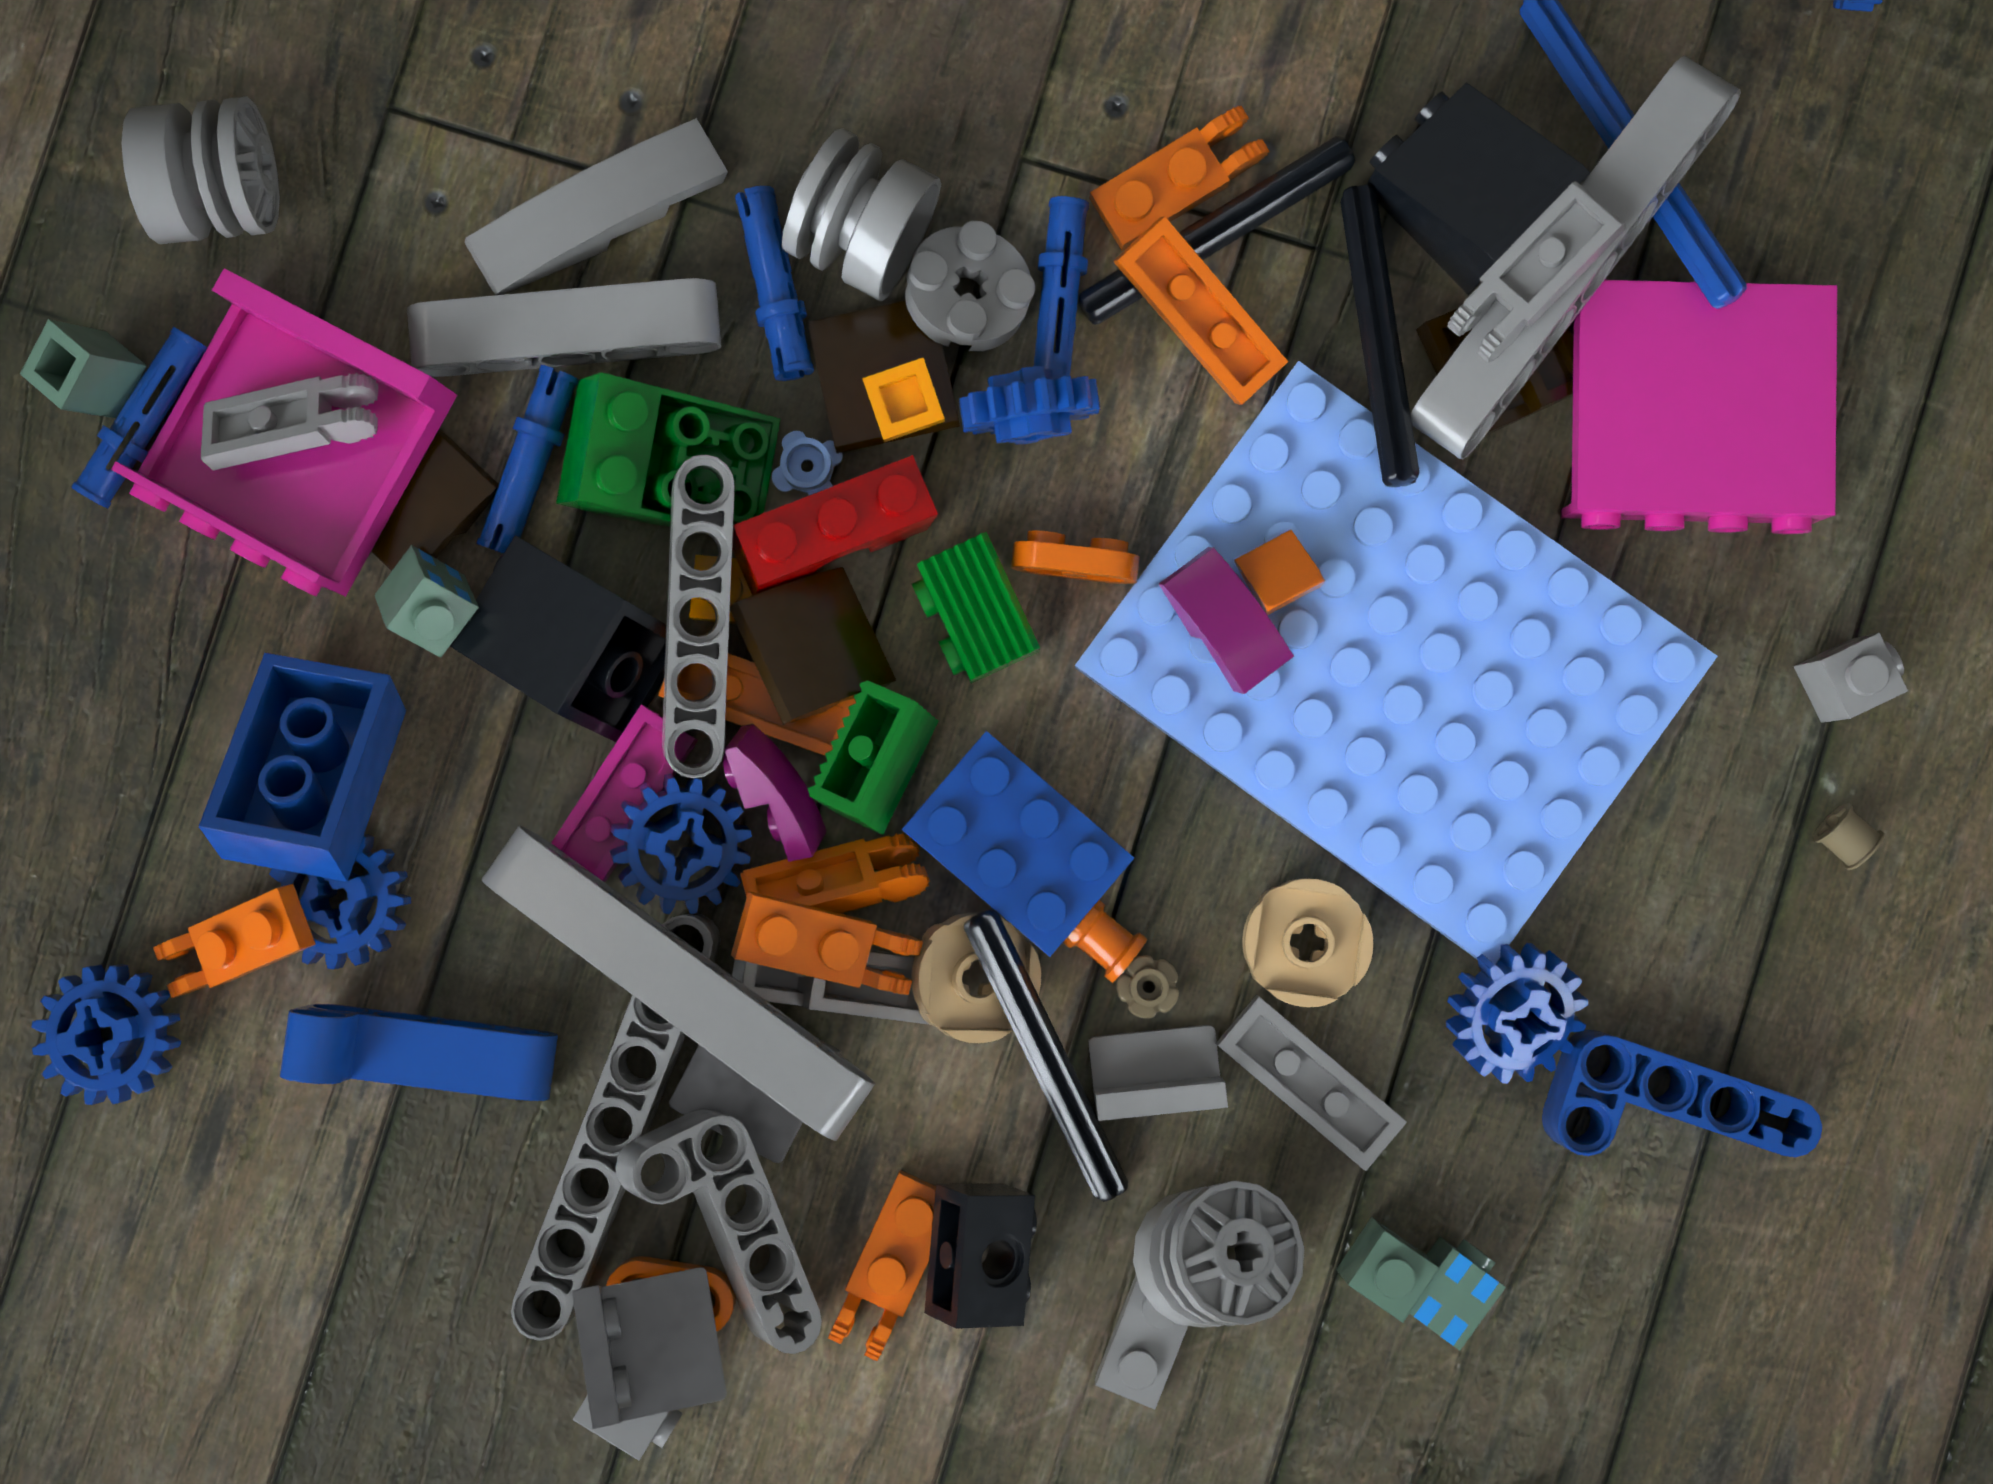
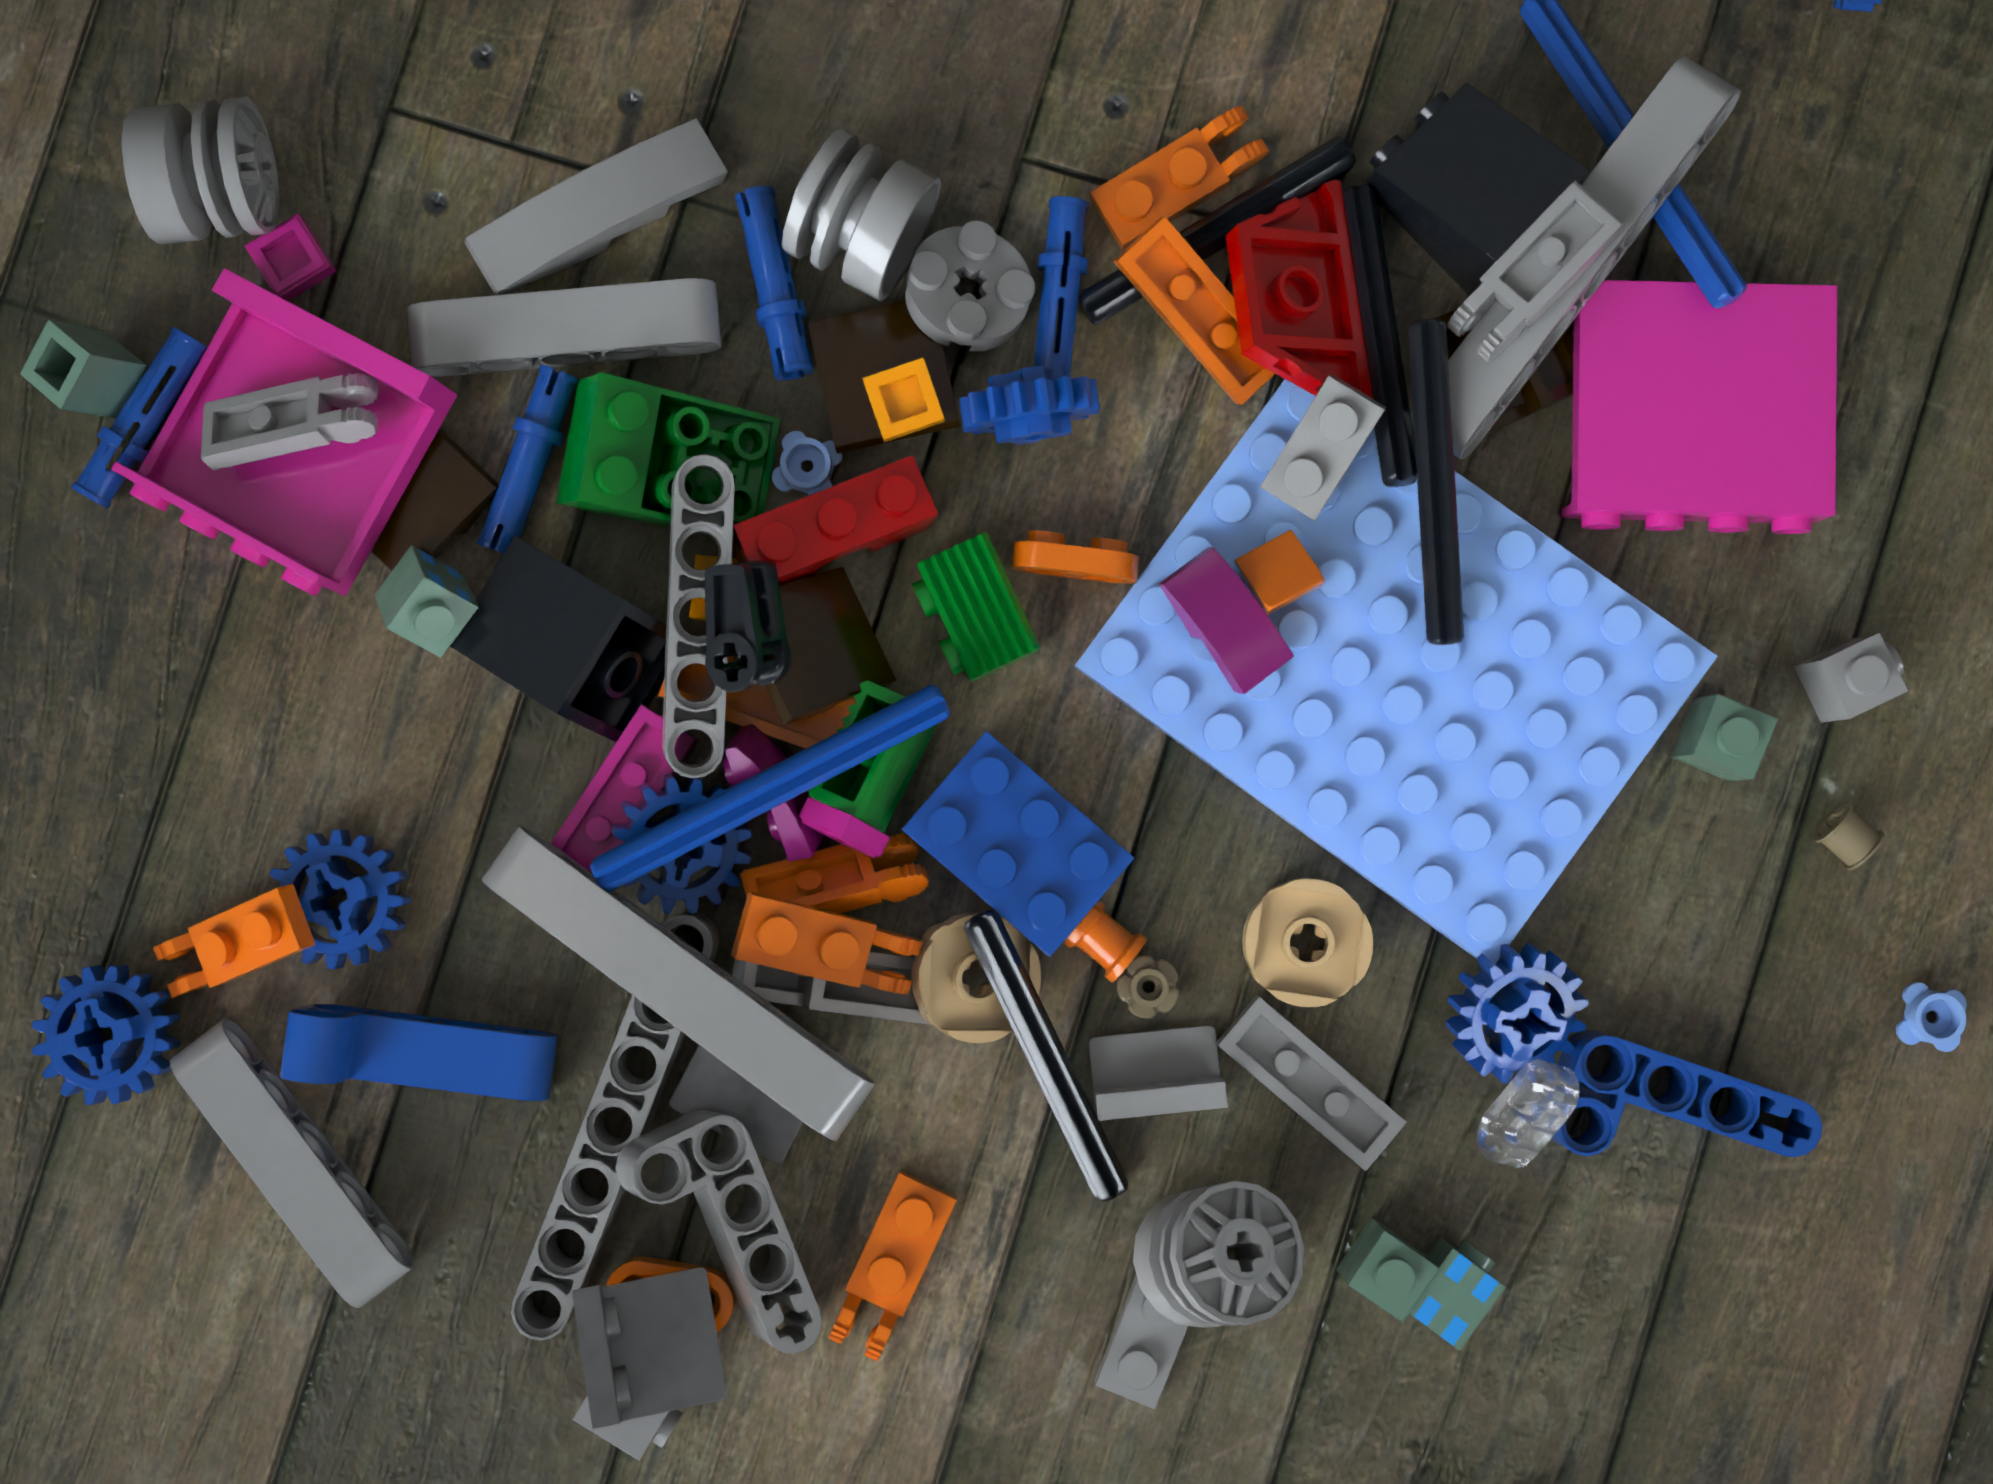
(290, 258): none -> dark pink tile
(292, 1163): none -> light grey beam
(304, 767): blue brick -> none
(745, 622): none -> black piece
(770, 788): none -> blue axle
(843, 828): none -> dark pink tile
(964, 1223): black brick -> none
(1300, 292): none -> red wing
(1323, 446): none -> light grey plate
(1436, 481): none -> black axle
(1528, 1113): none -> clear beam
(1724, 738): none -> sand green brick
(1949, 1022): none -> light blue plate

